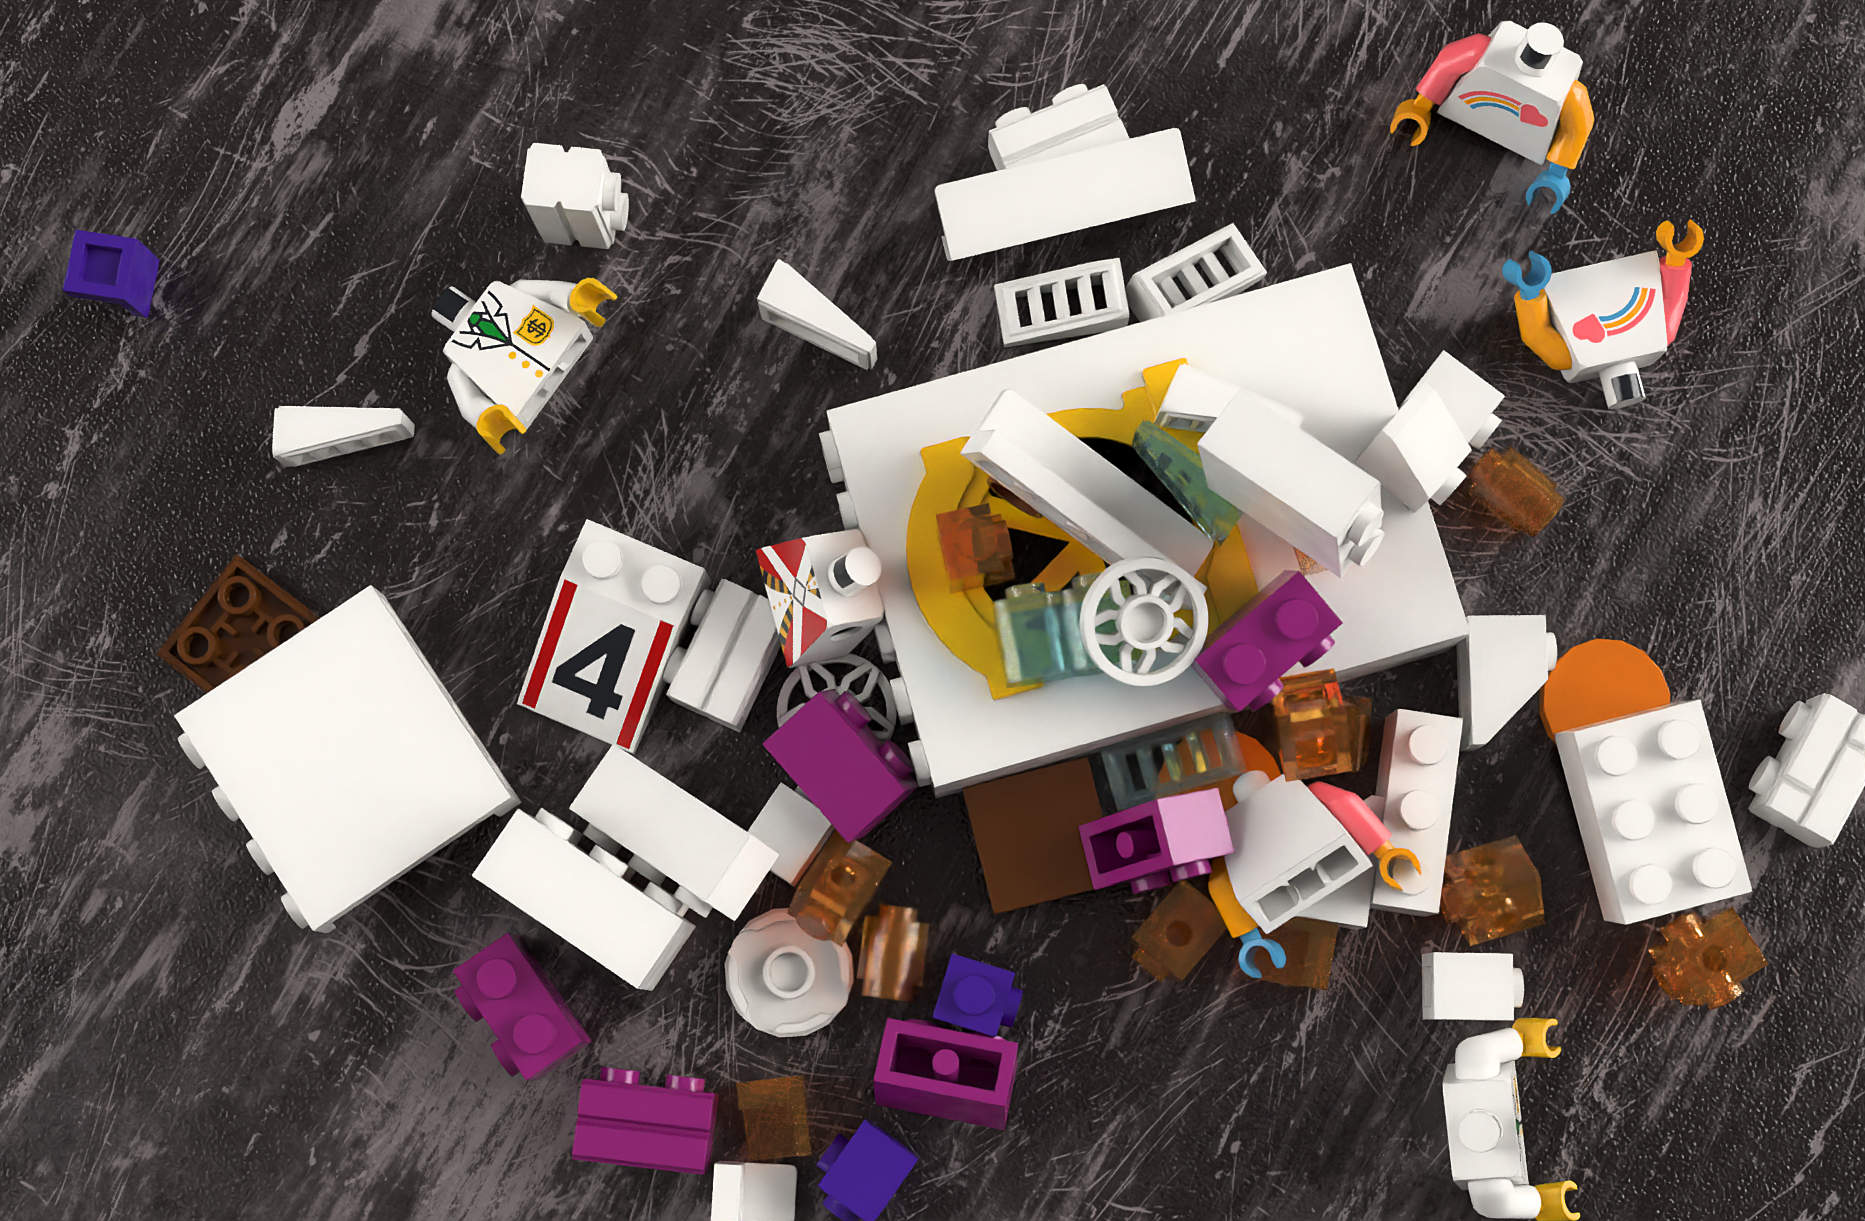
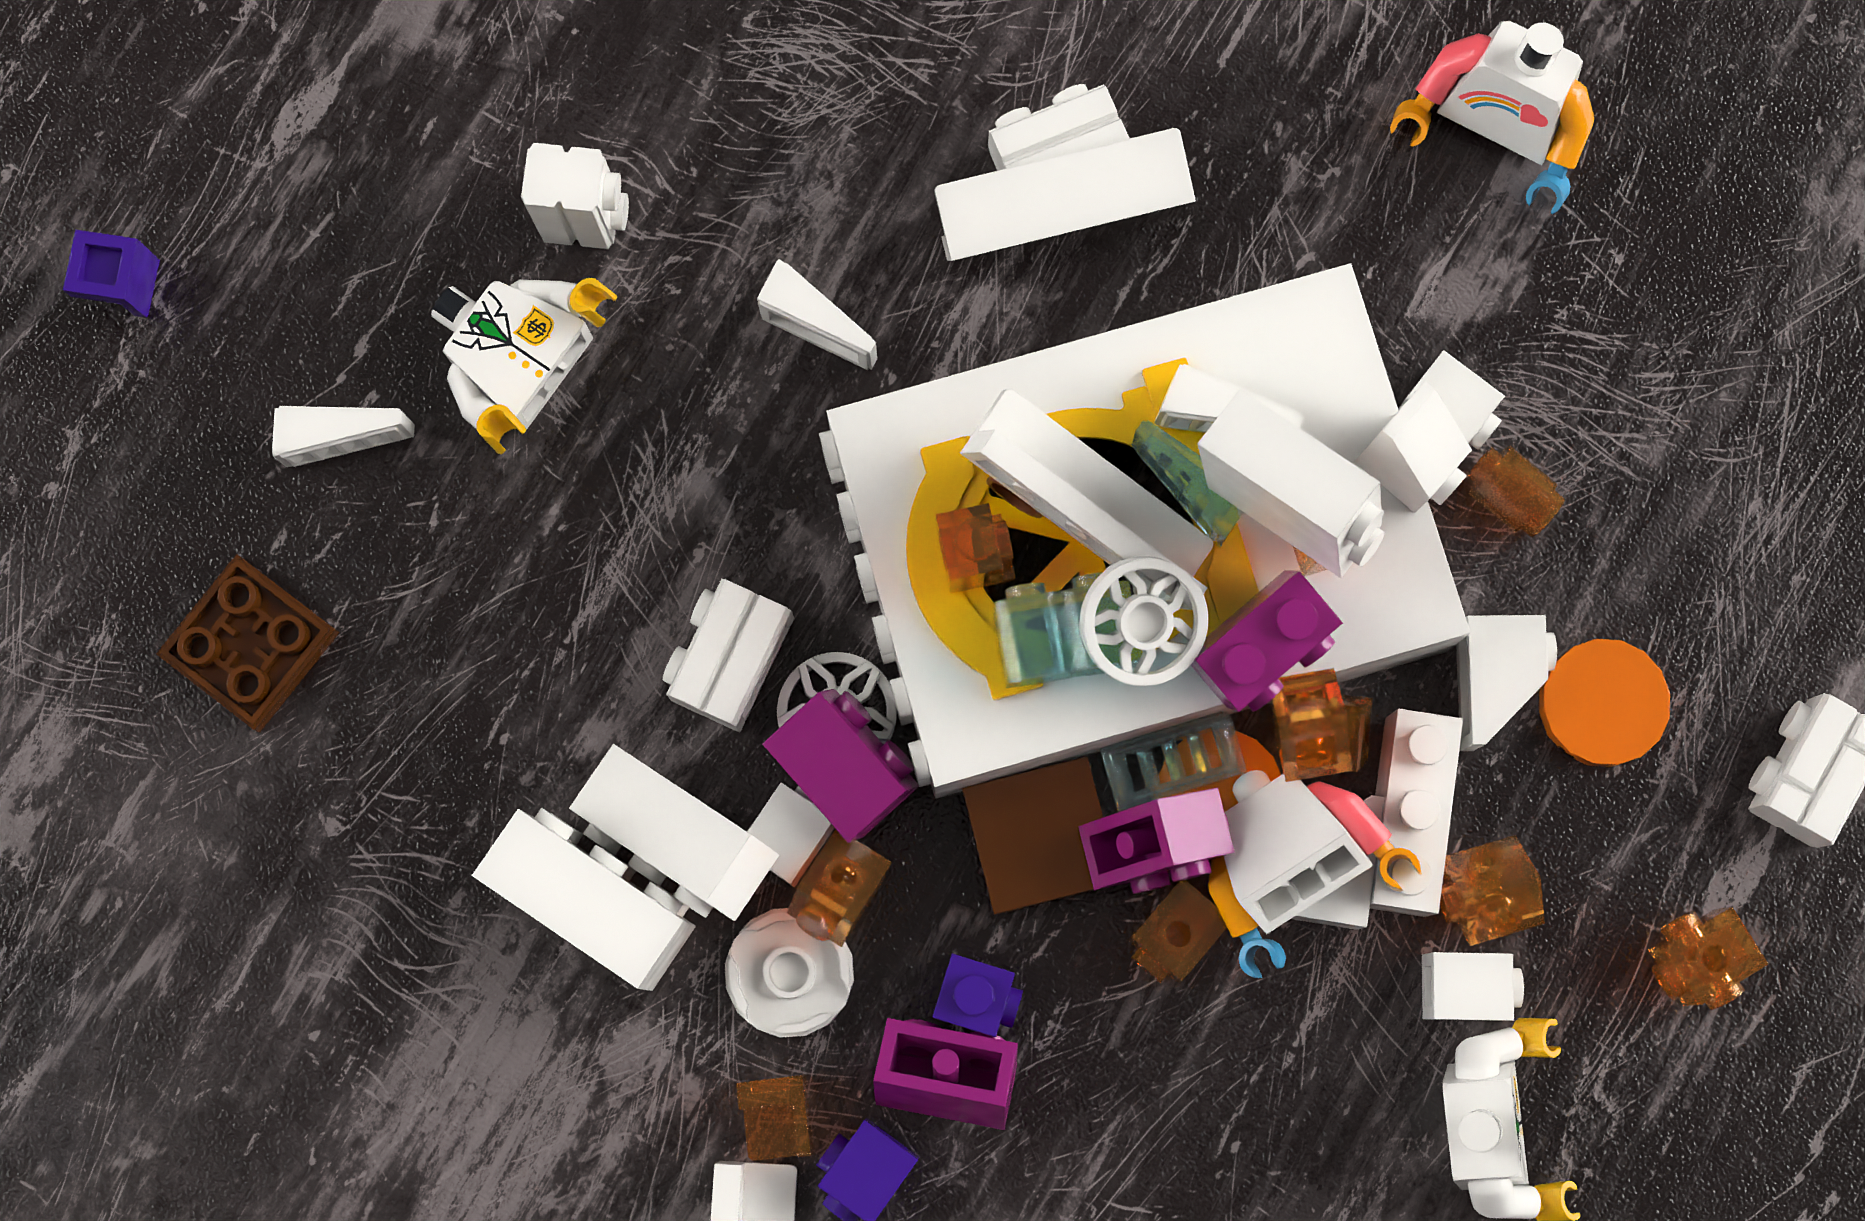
(343, 759): white panel -> none
(520, 1007): magenta brick -> none
(611, 635): white slope -> none
(646, 1123): magenta brick -> none
(822, 594): white torso -> none
(892, 953): clear orange brick -> none
(1081, 277): white slope -> none
(1154, 293): white slope -> none
(1307, 950): clear orange panel -> none
(1606, 314): torso -> none
(1653, 812): white brick -> none

